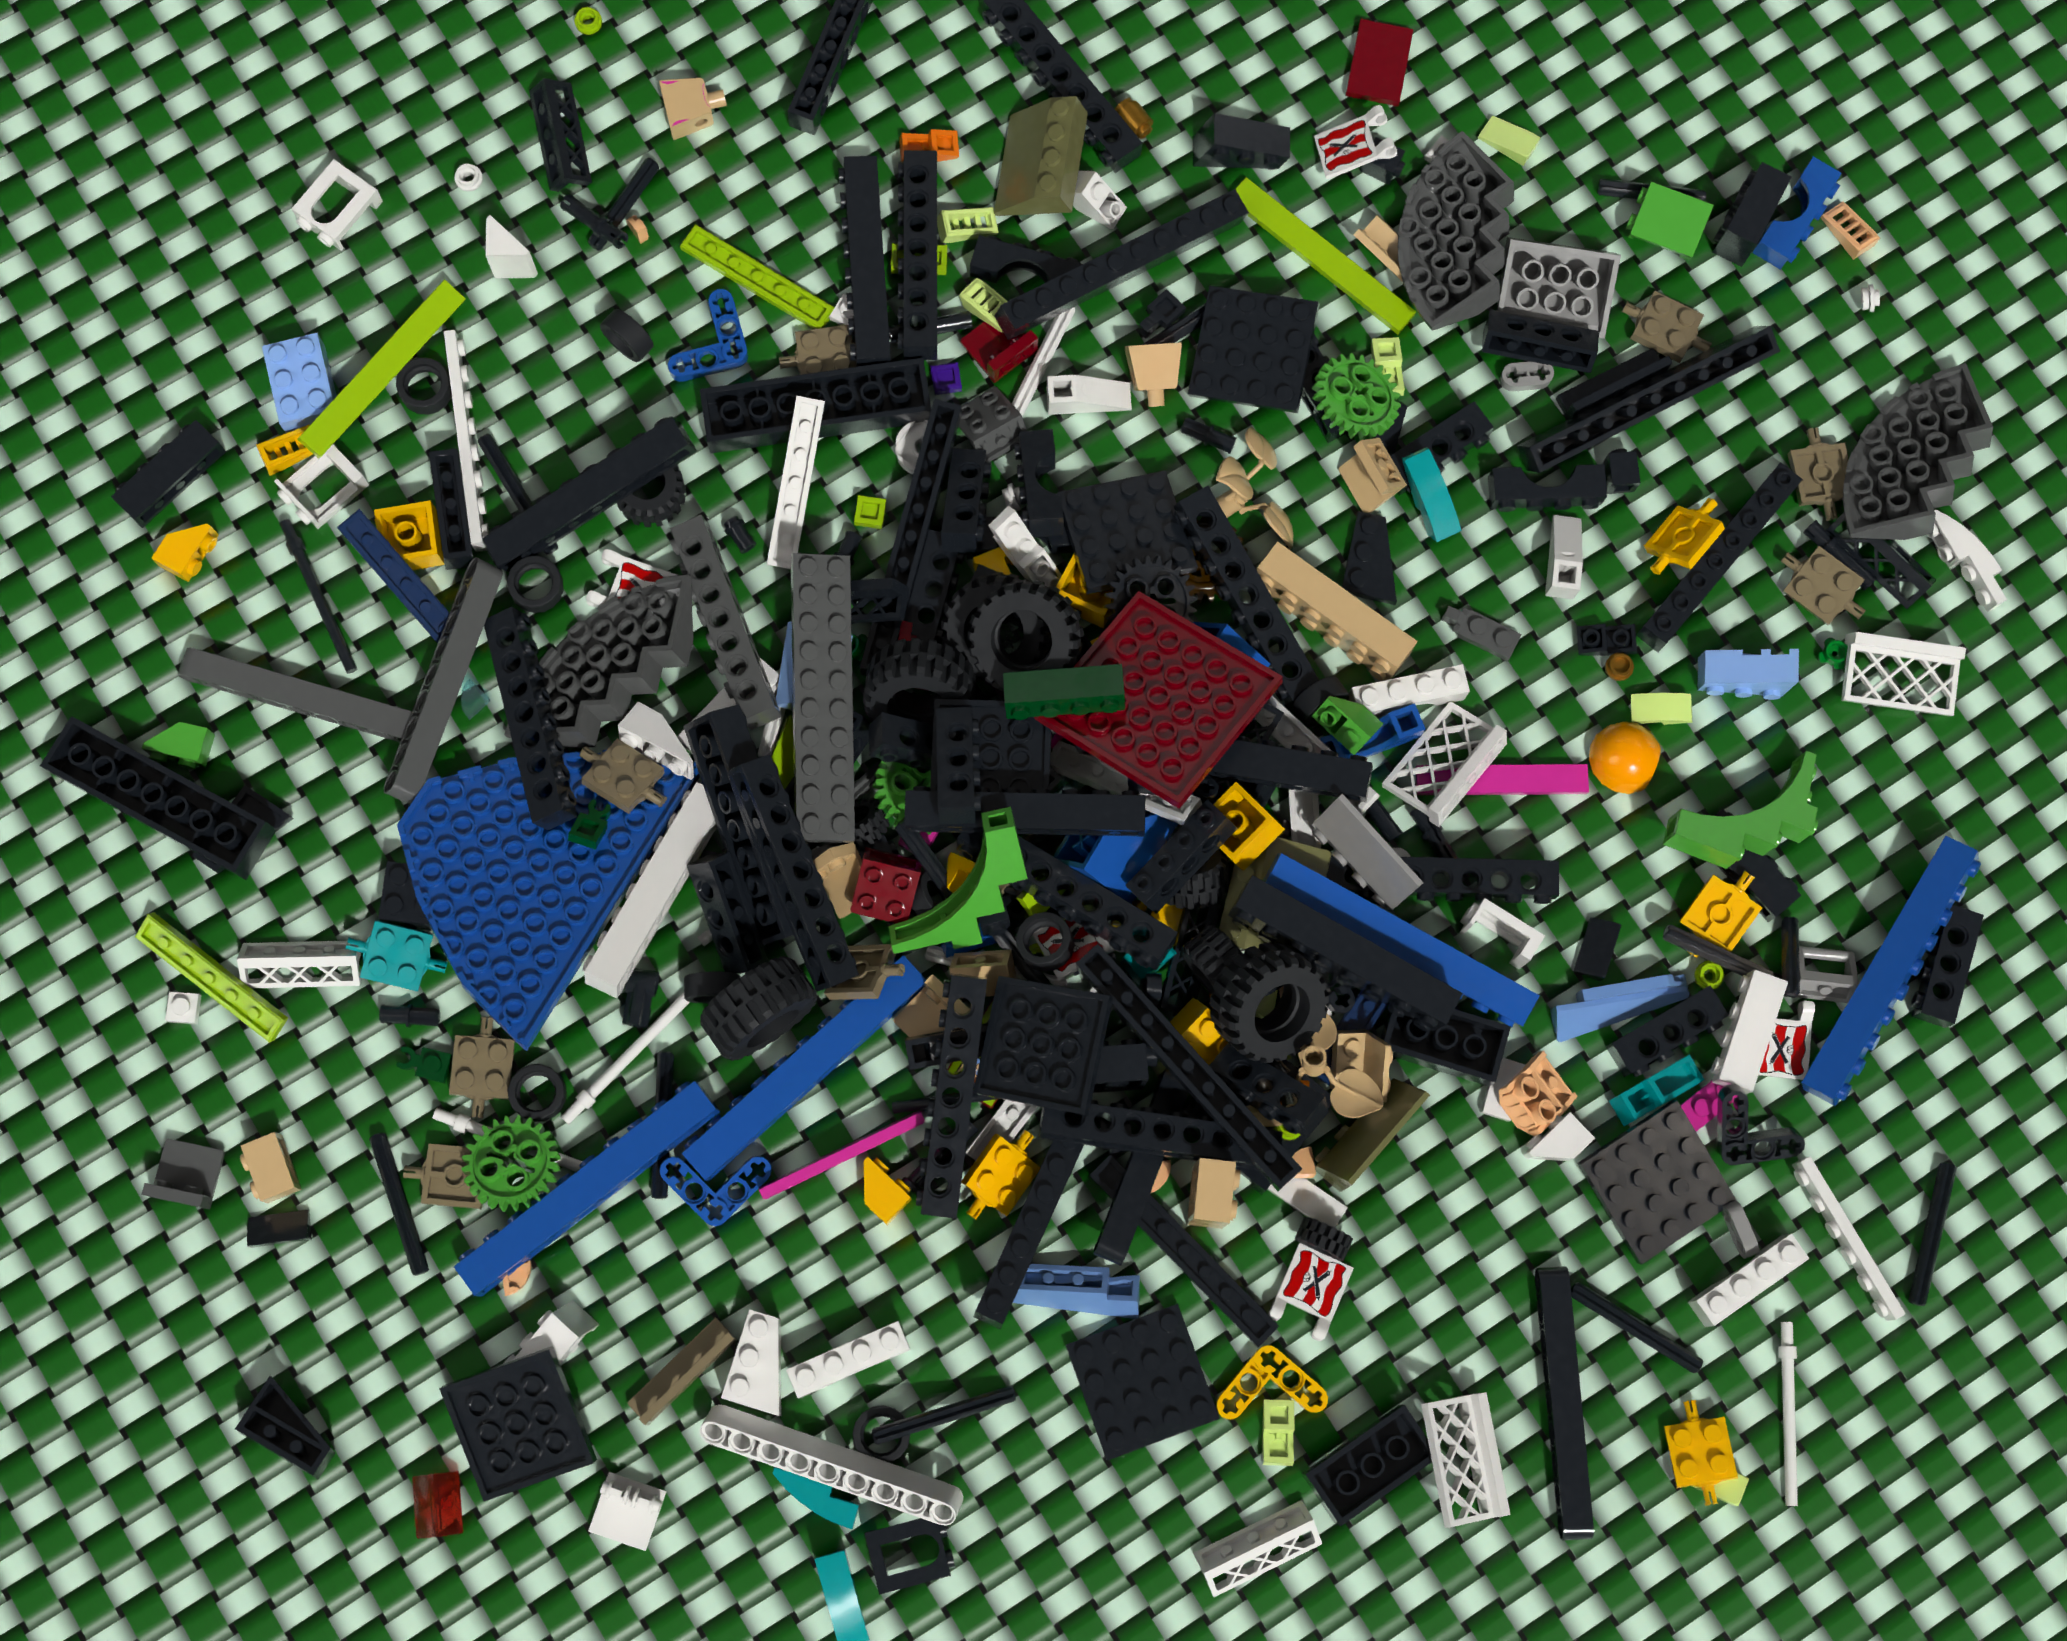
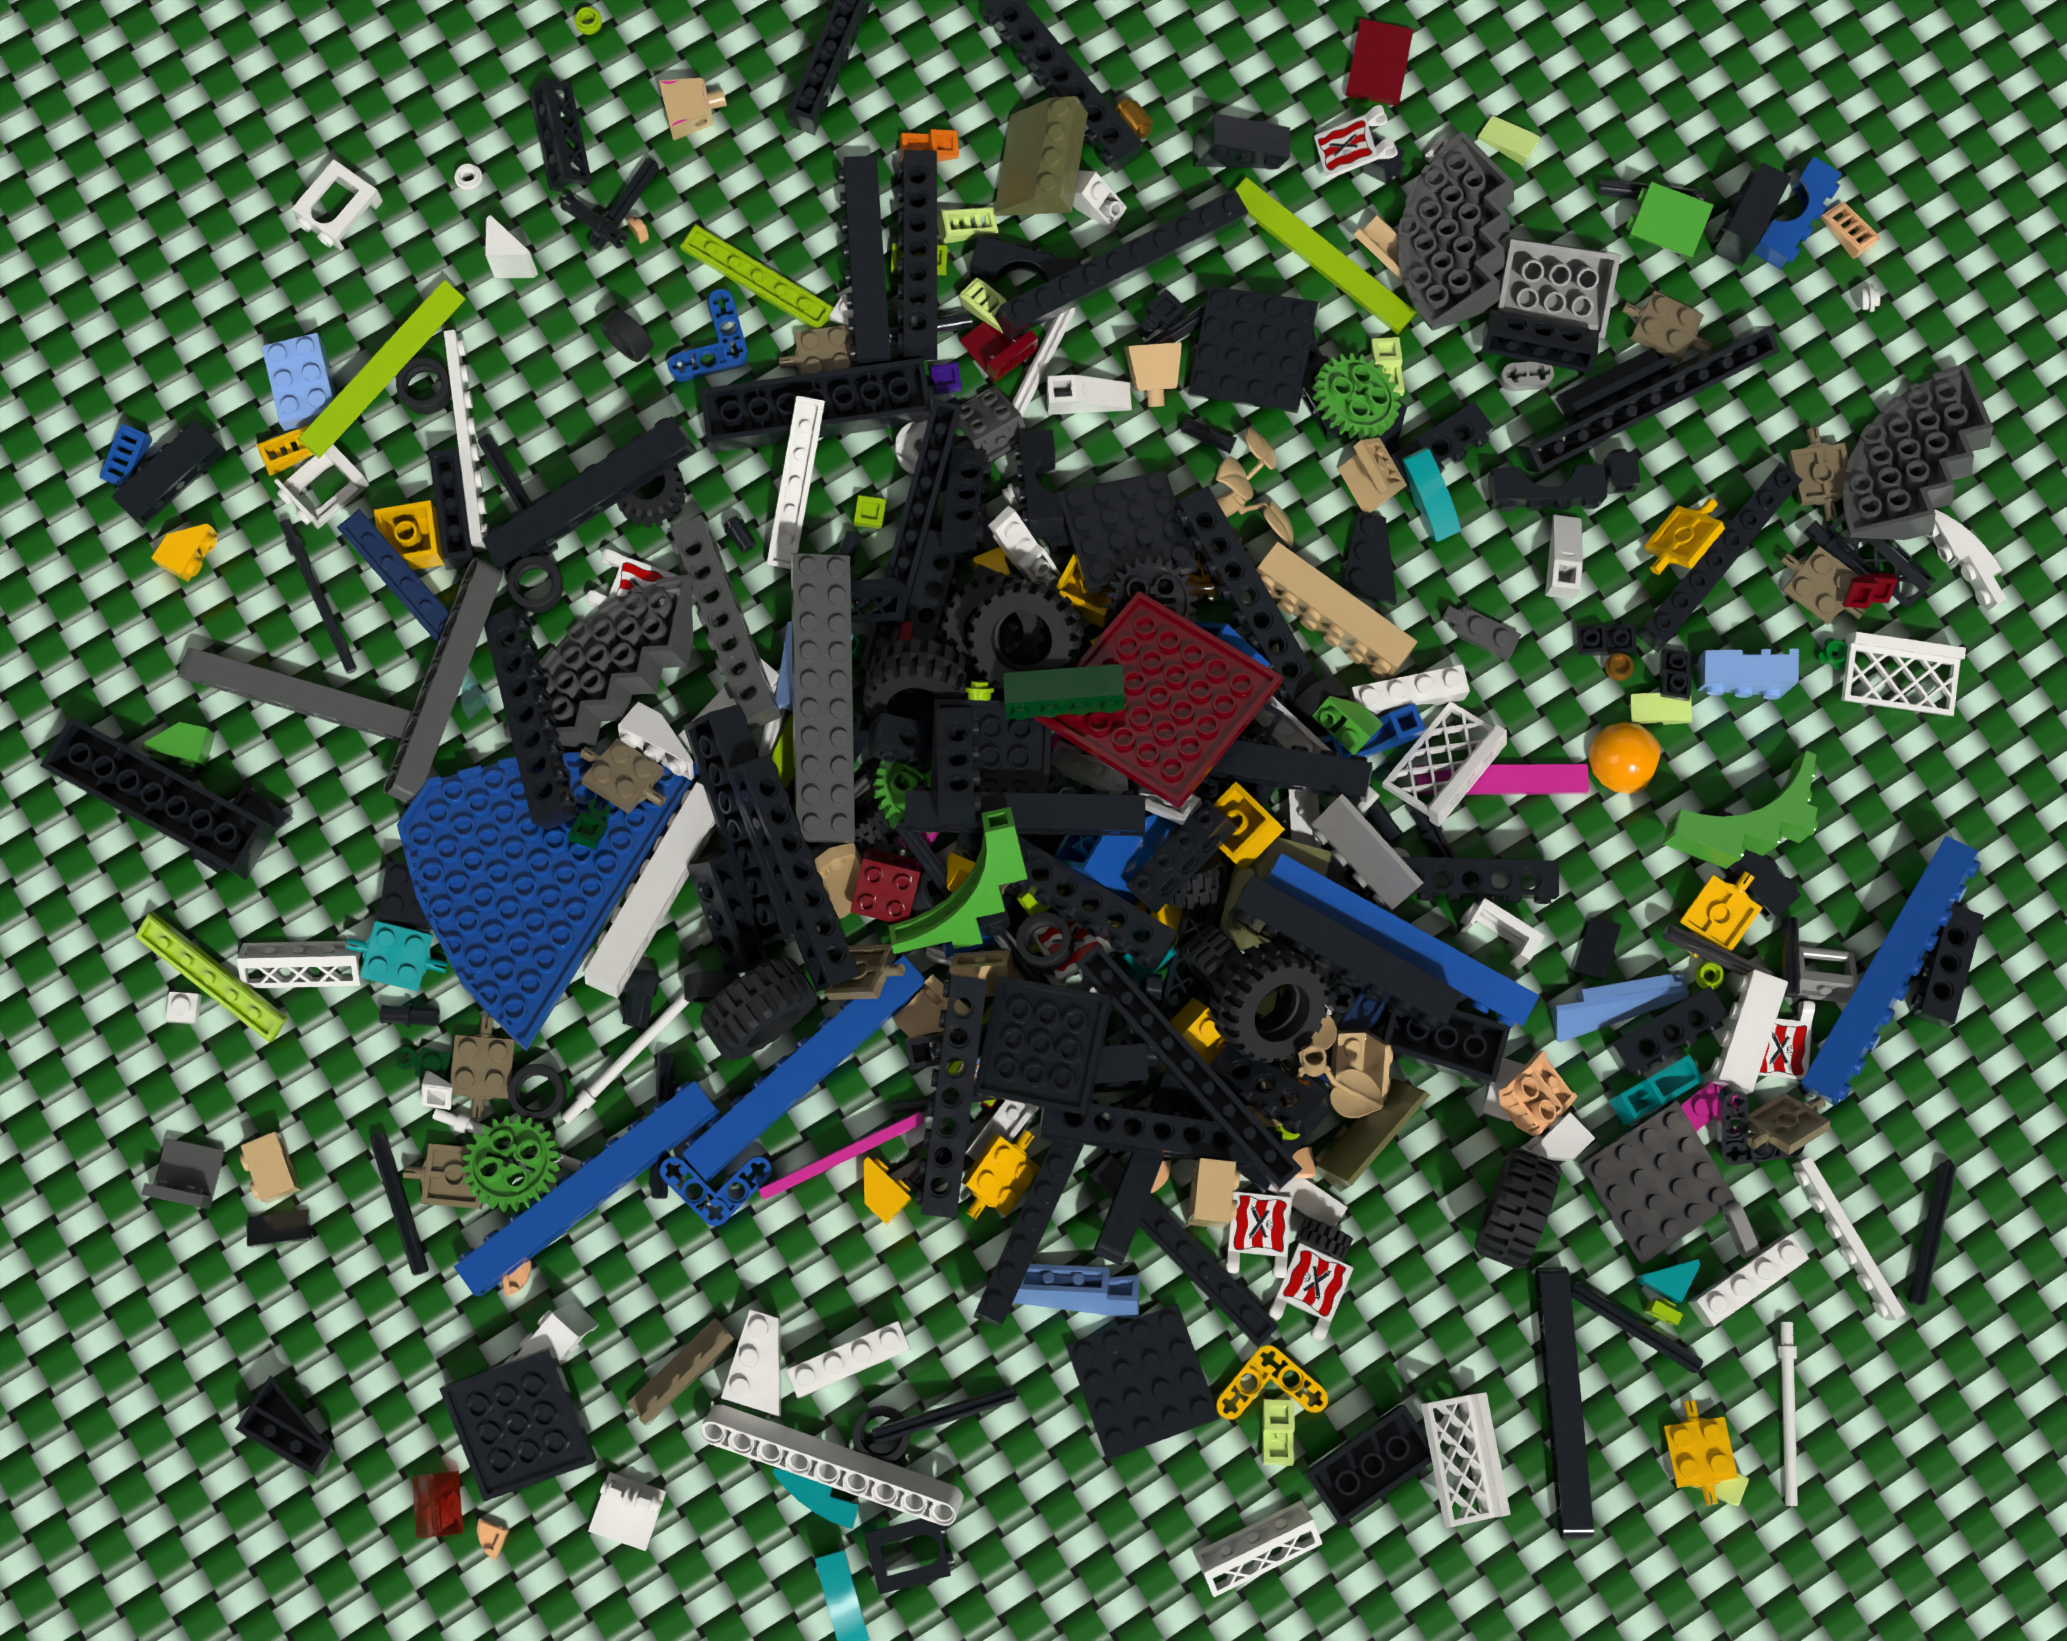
(116, 452): none -> blue slope
(436, 1092): none -> white slope
(491, 1537): none -> light nougat tile
(979, 690): none -> lime plate
(1260, 1229): none -> flag
(1518, 1208): none -> black tyre
(1664, 1311): none -> lime plate
(1671, 1281): none -> teal slope
(1675, 674): none -> black slope
(1787, 1123): none -> dark tan plate
(1870, 589): none -> dark red slope

